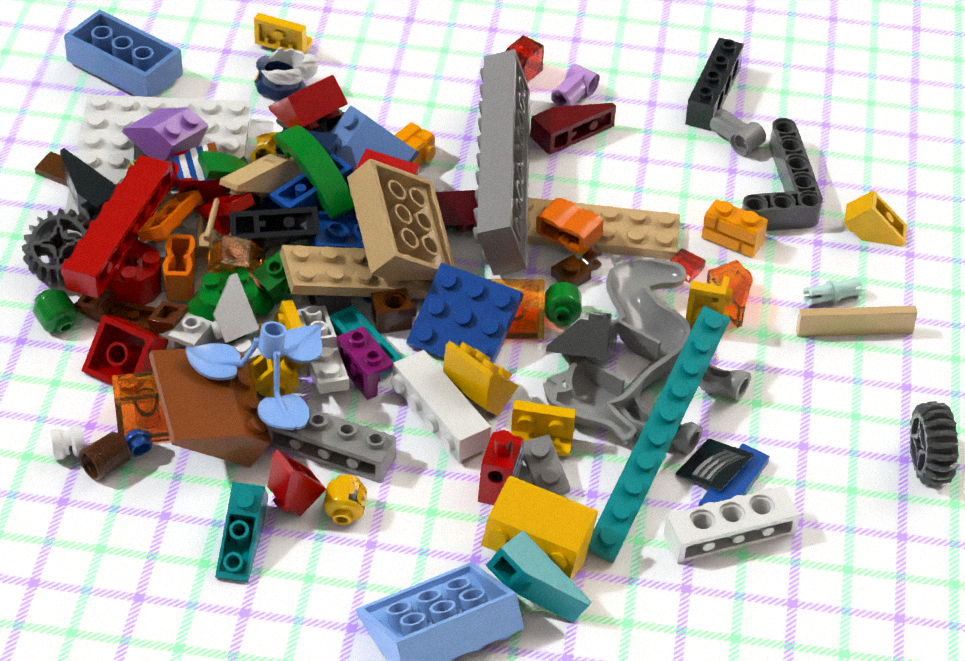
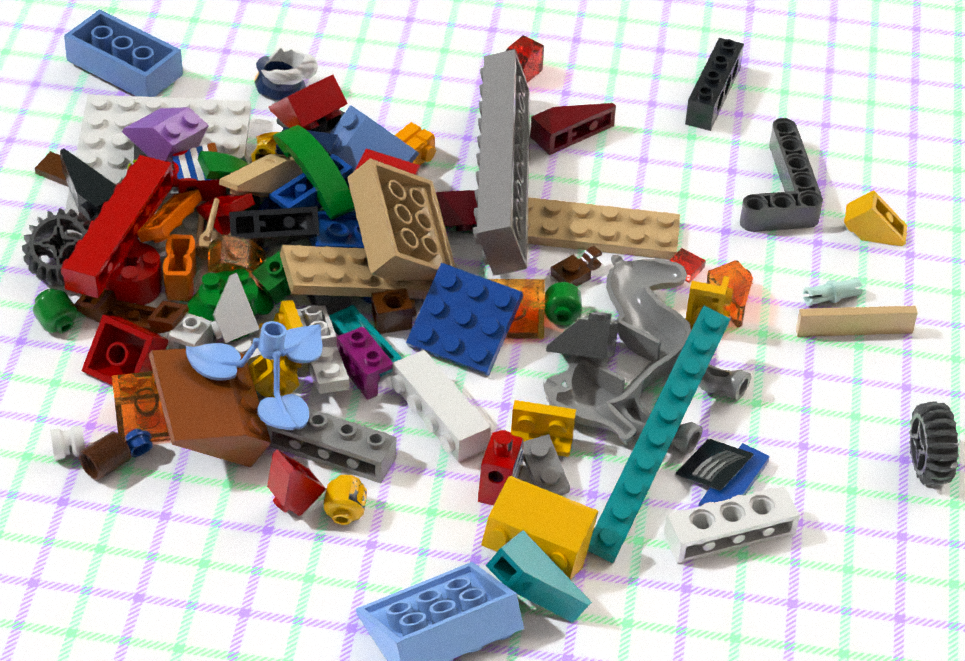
(242, 531): teal slope -> none
(277, 33): yellow bracket -> none
(478, 377): yellow slope -> none
(569, 226): orange brick -> none
(576, 84): lavender piece -> none
(734, 228): light orange brick -> none
(742, 136): light grey piece -> none

